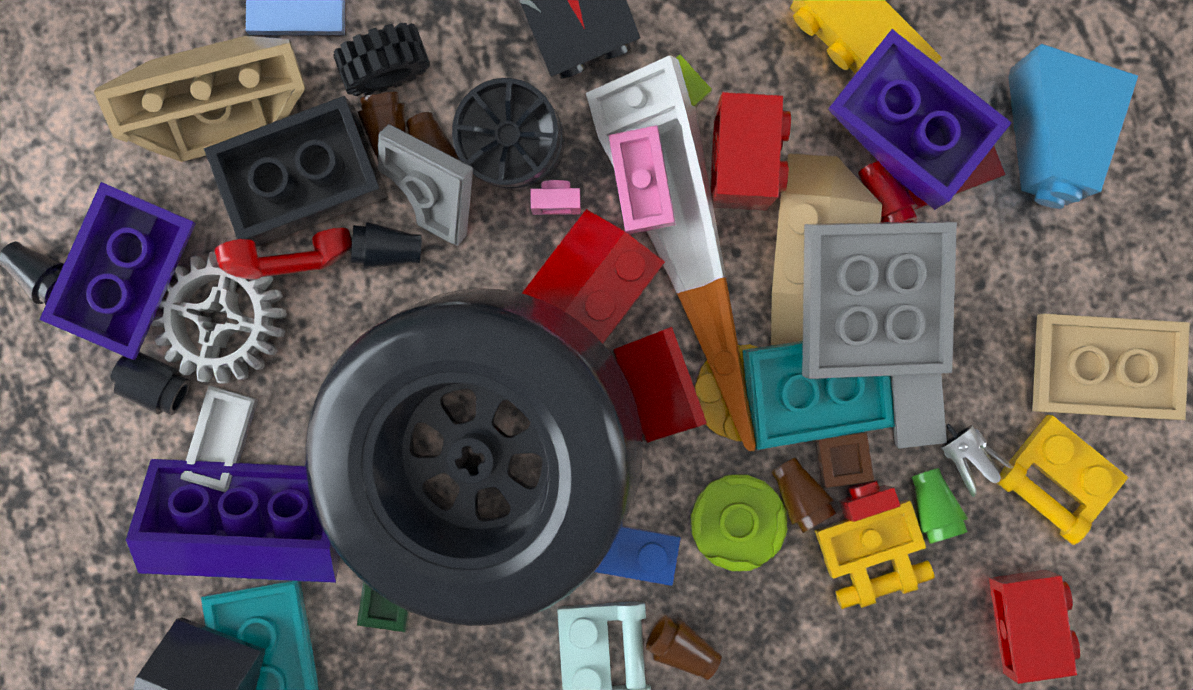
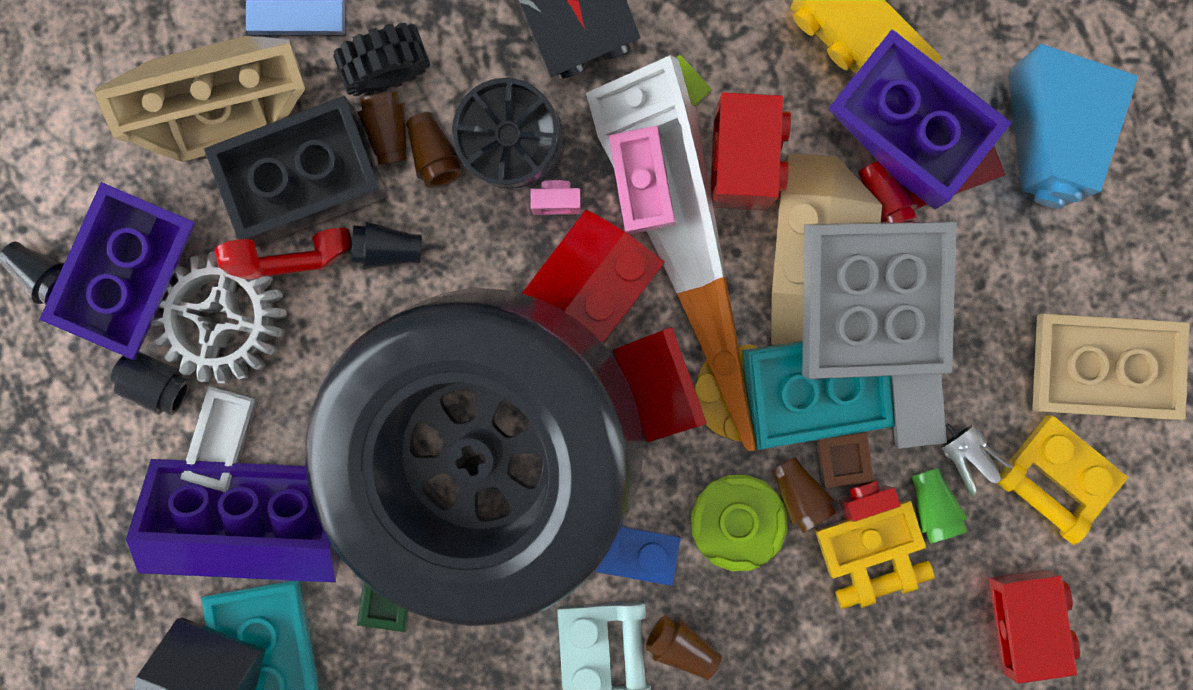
(431, 181): light grey tile -> none

